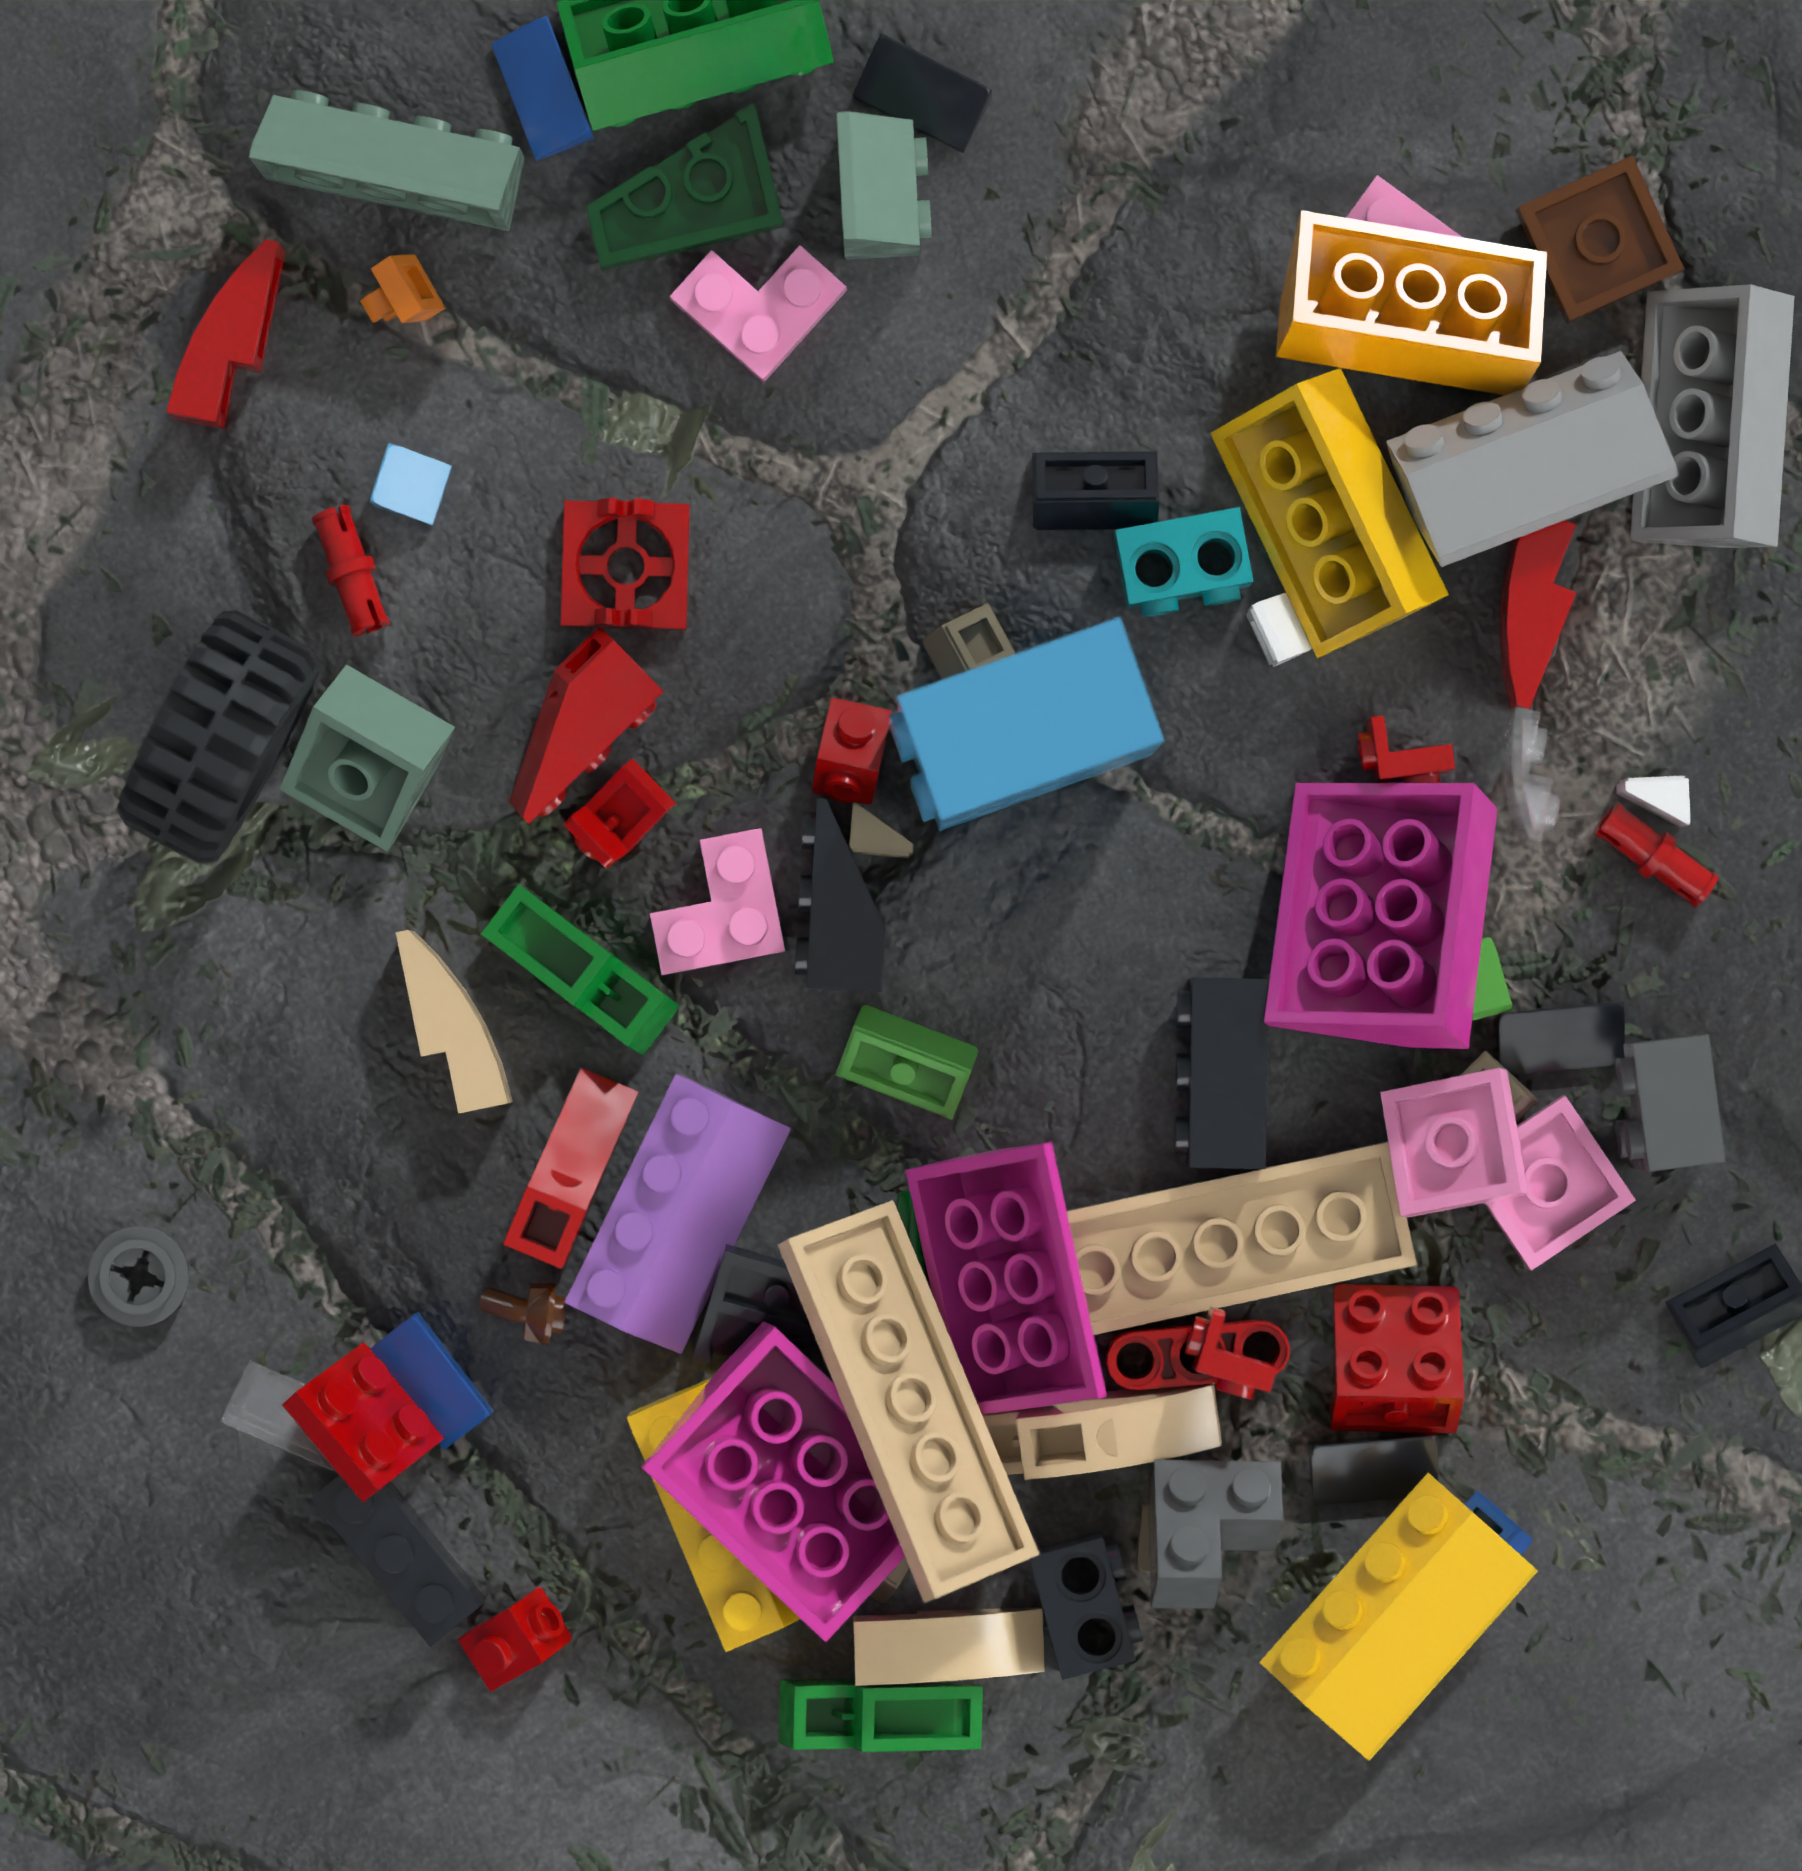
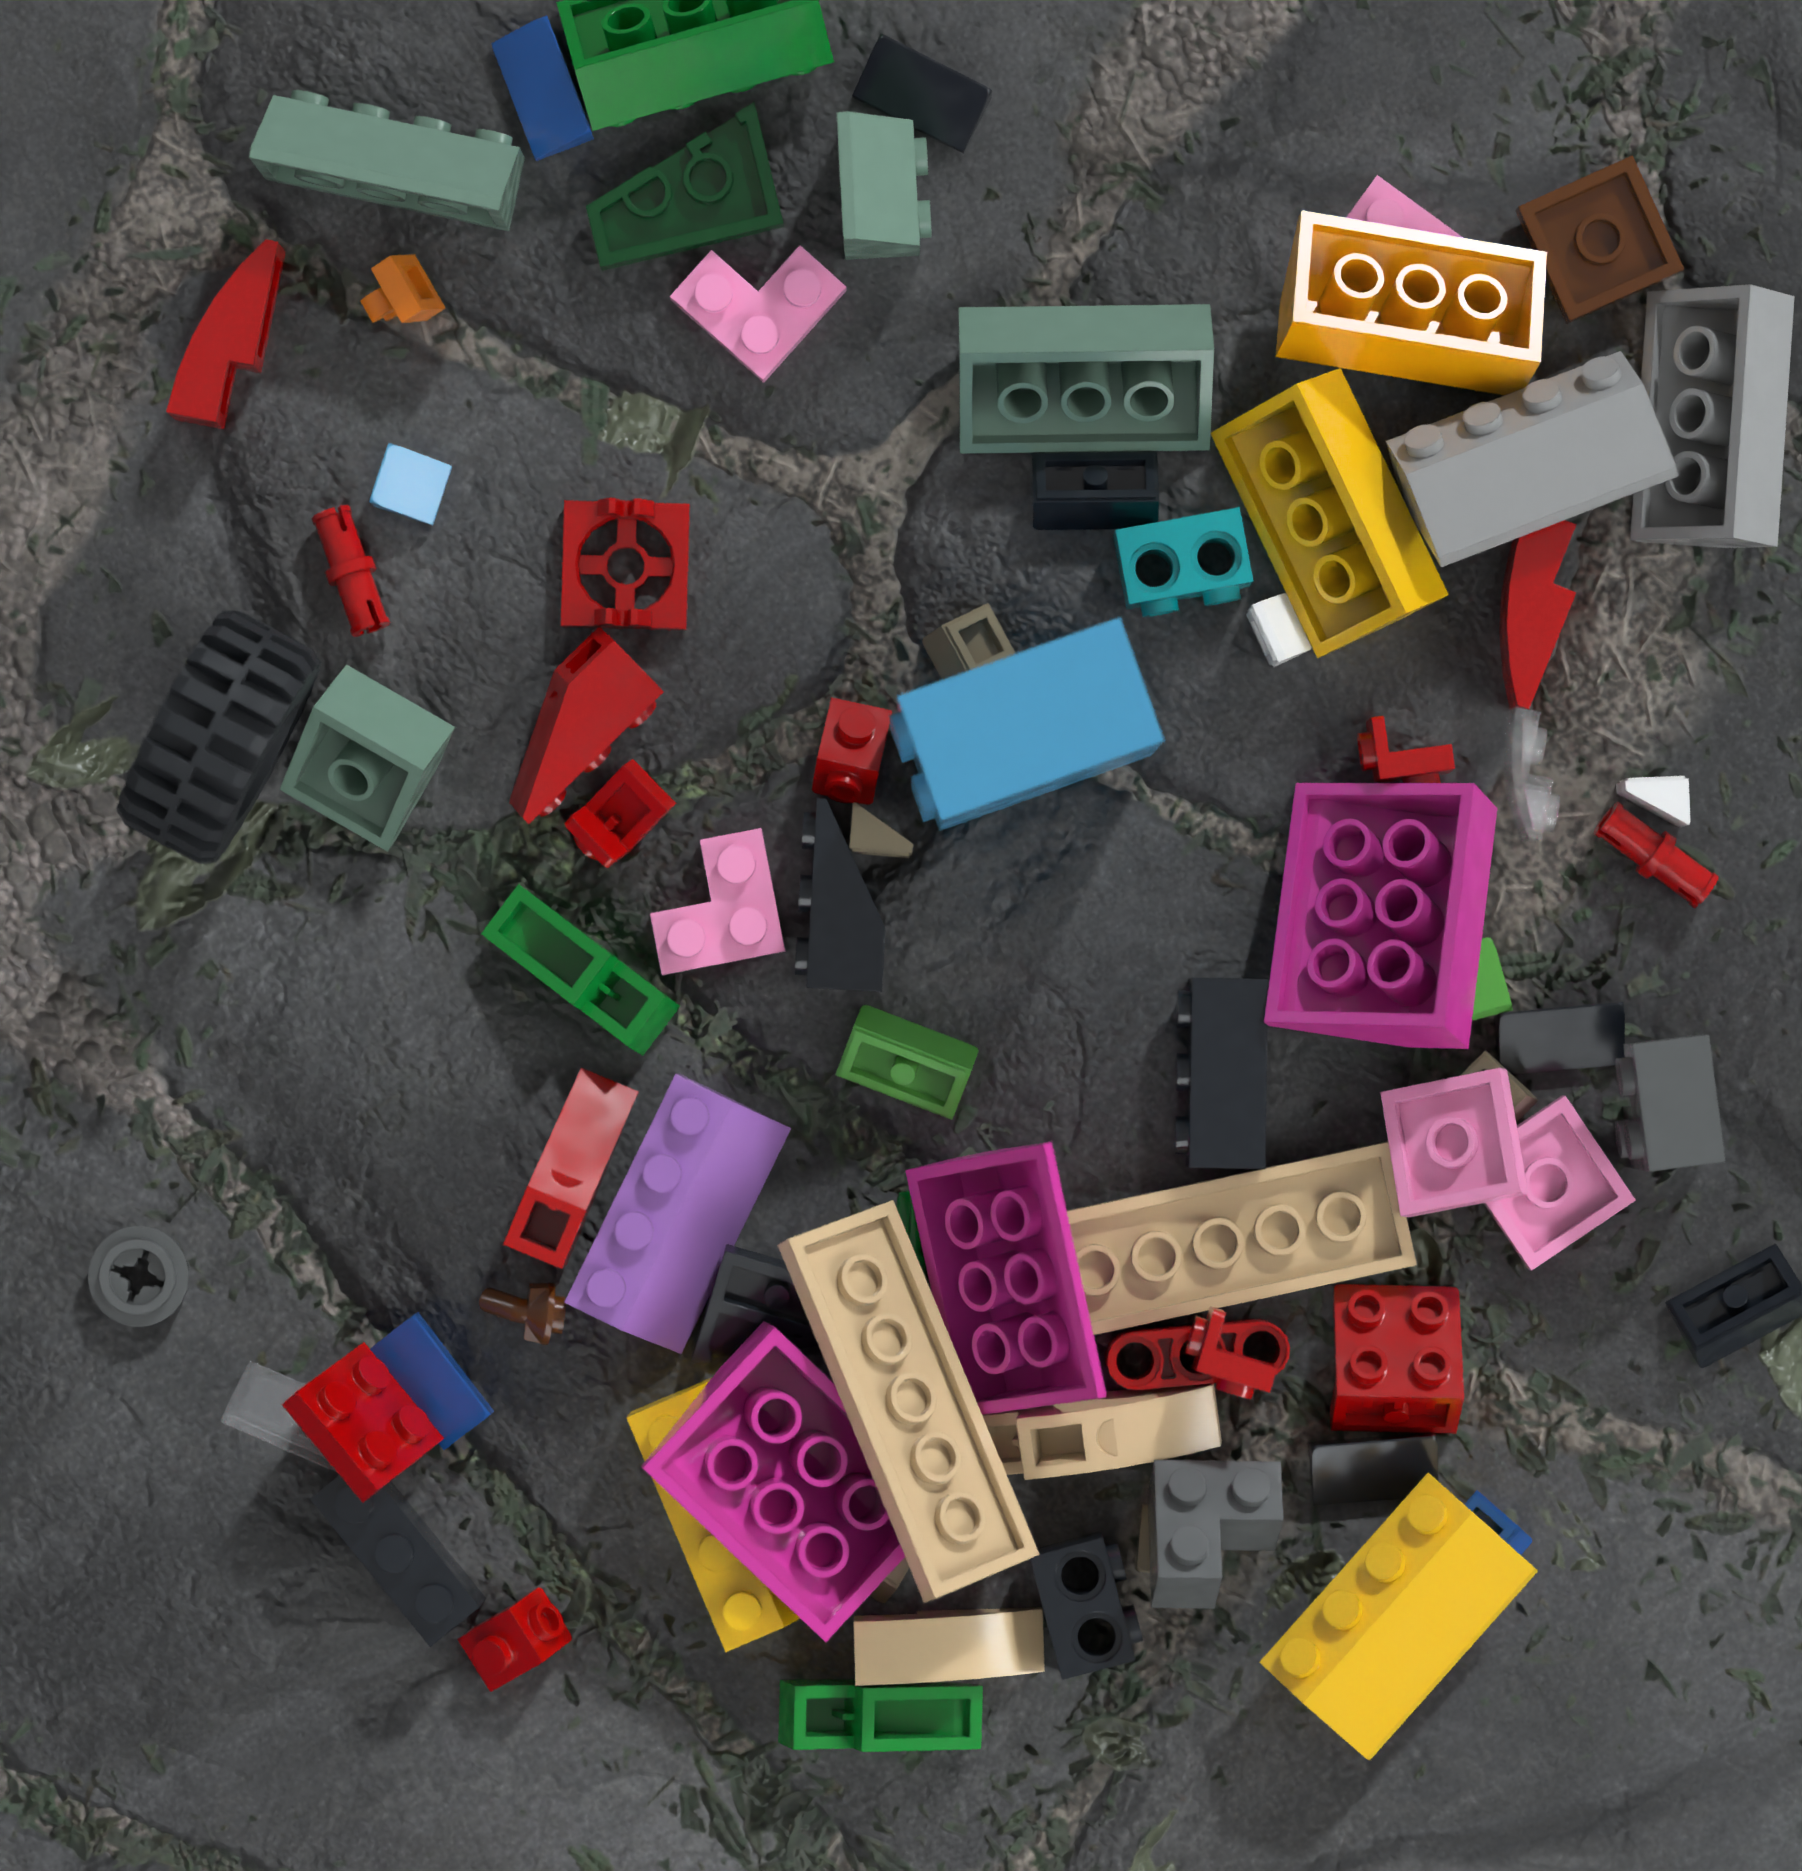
(451, 1024): tan slope -> none
(1085, 378): none -> sand green slope

